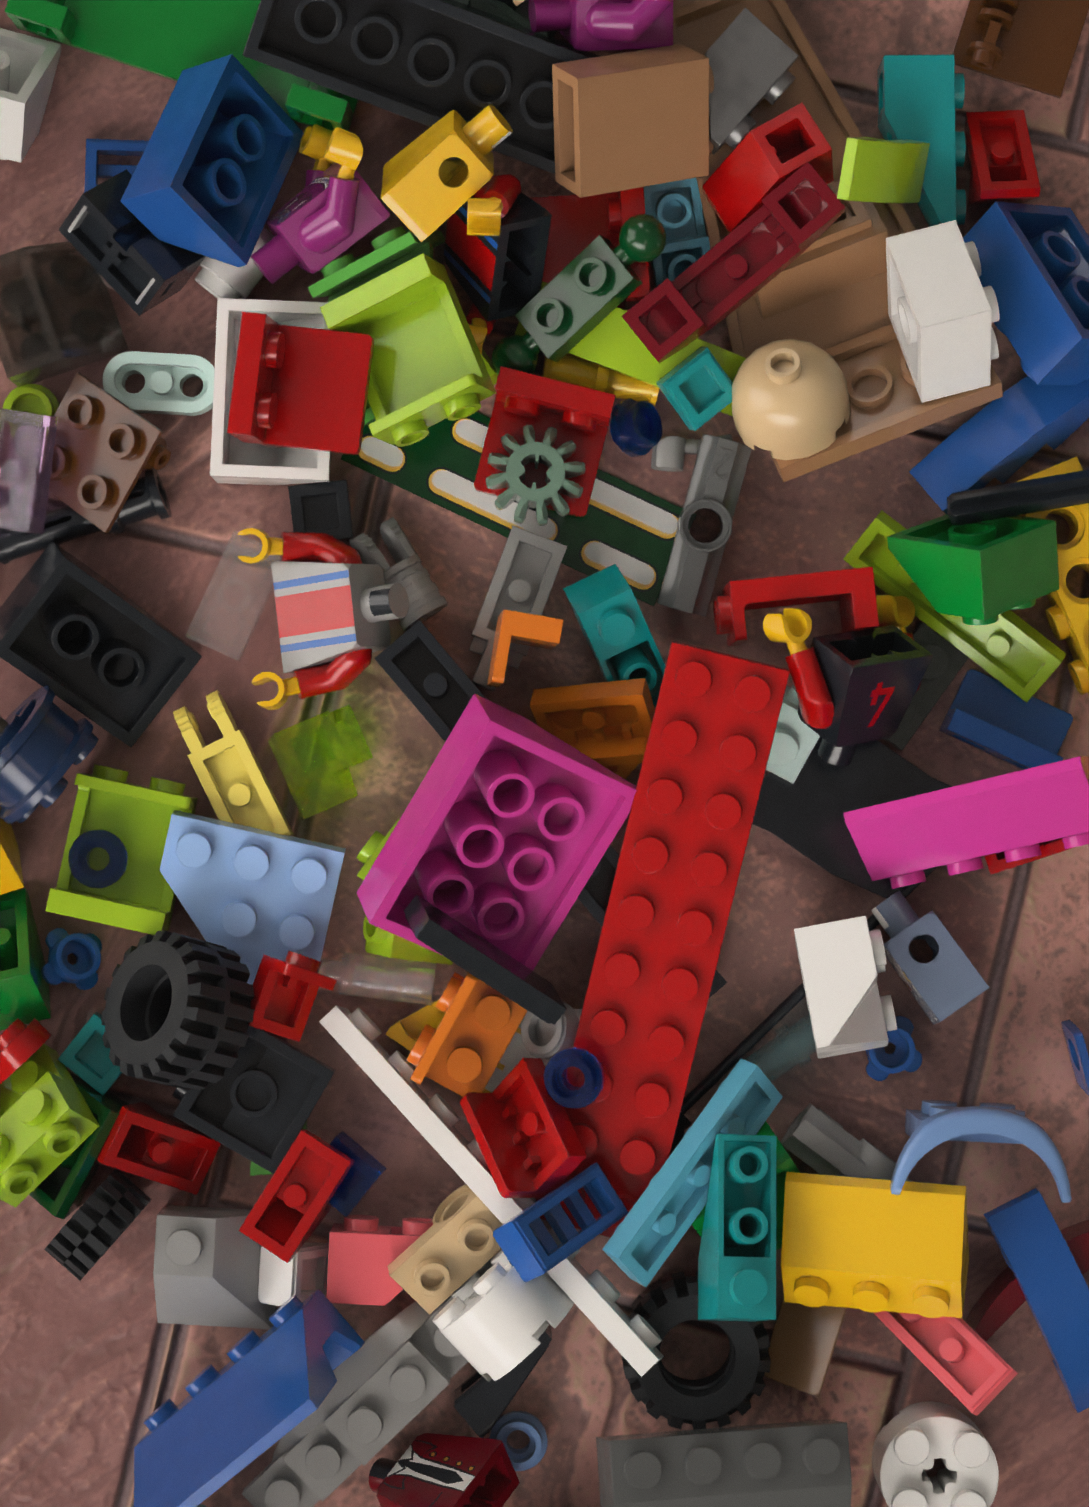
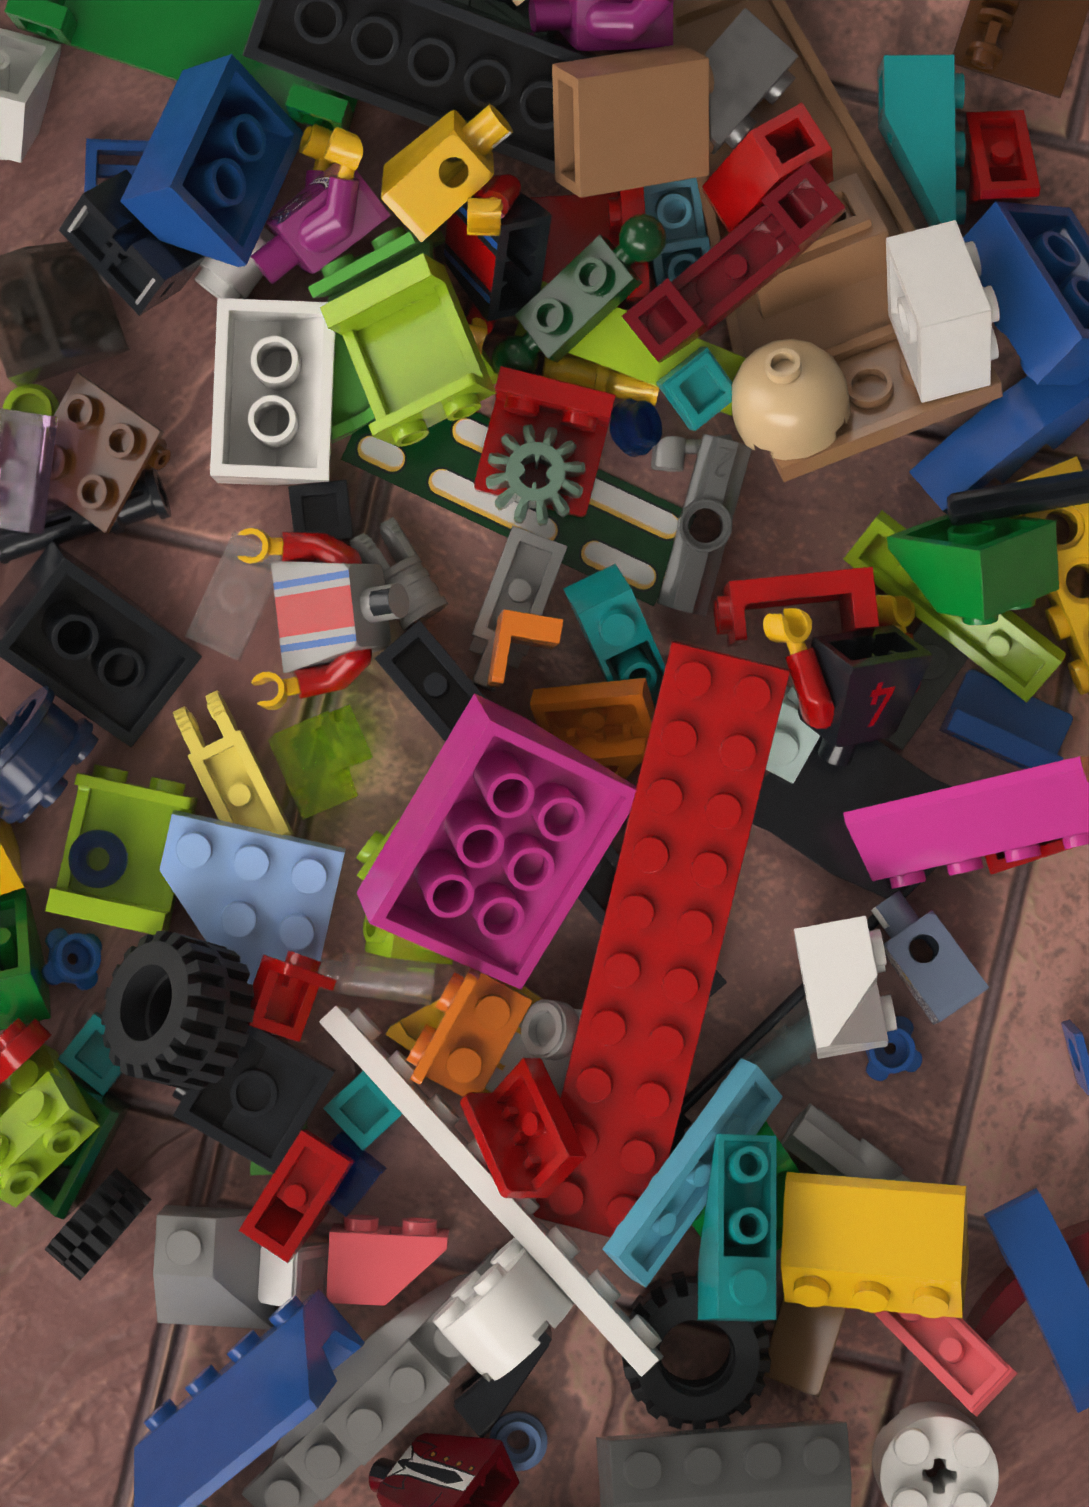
(158, 1148): red slope -> none
(163, 382): light aqua plate -> none
(300, 386): red bracket -> none
(362, 1110): none -> teal plate
(448, 1251): tan plate -> none
(484, 960): black tile -> none
(530, 1244): blue slope -> none
(558, 1085): clear blue plate -> none
(883, 170): lime slope -> none
(989, 1122): medium blue piece -> none

